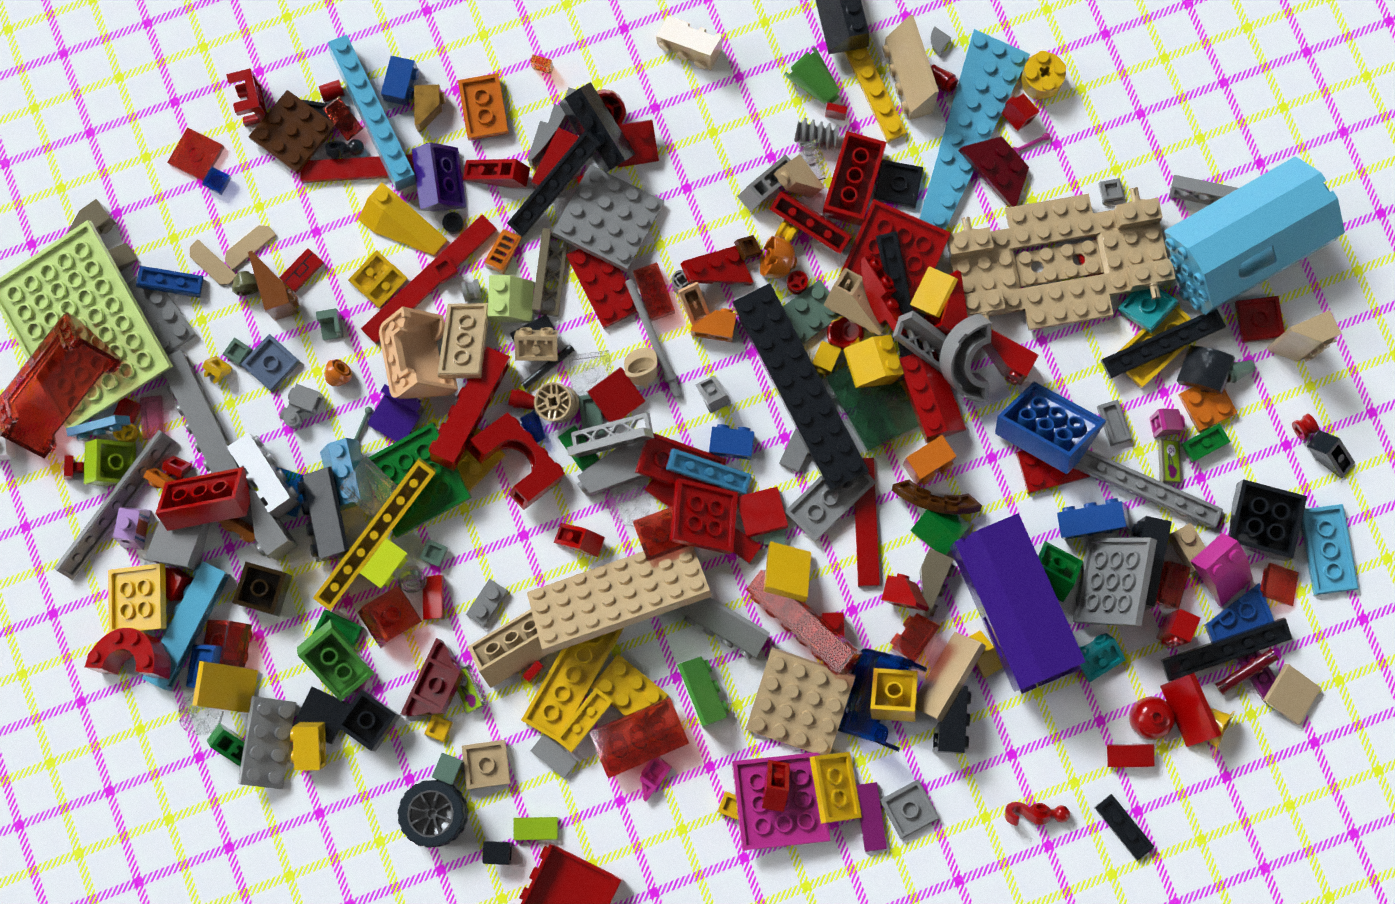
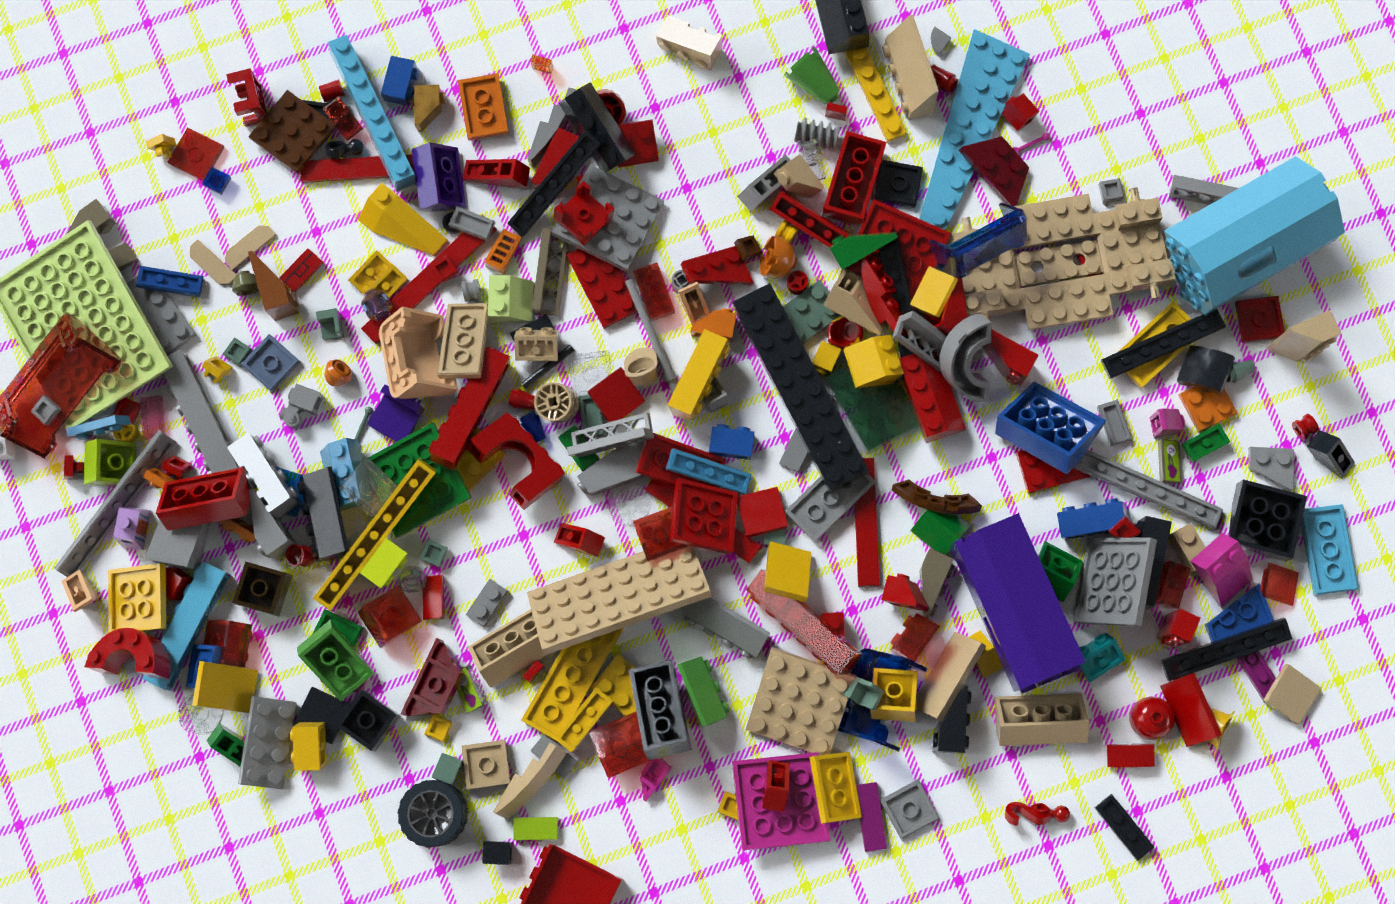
(46, 410): none -> light grey tile
(79, 590): none -> light nougat slope
(161, 145): none -> yellow tile
(299, 555): none -> red wheel
(376, 304): none -> head
(472, 223): none -> light grey tile
(533, 779): none -> tan slope
(583, 214): none -> red panel
(660, 709): none -> black brick
(698, 375): none -> yellow slope
(855, 247): none -> green slope
(864, 693): none -> sand green panel
(929, 460): orange brick -> none
(983, 243): none -> clear blue windscreen
(1041, 719): none -> tan slope
(1054, 75): yellow brick -> none
(1124, 528): none -> red tile
(1147, 311): teal tile -> none
(1245, 672): dark red pin -> none
(1273, 464): none -> light grey wing

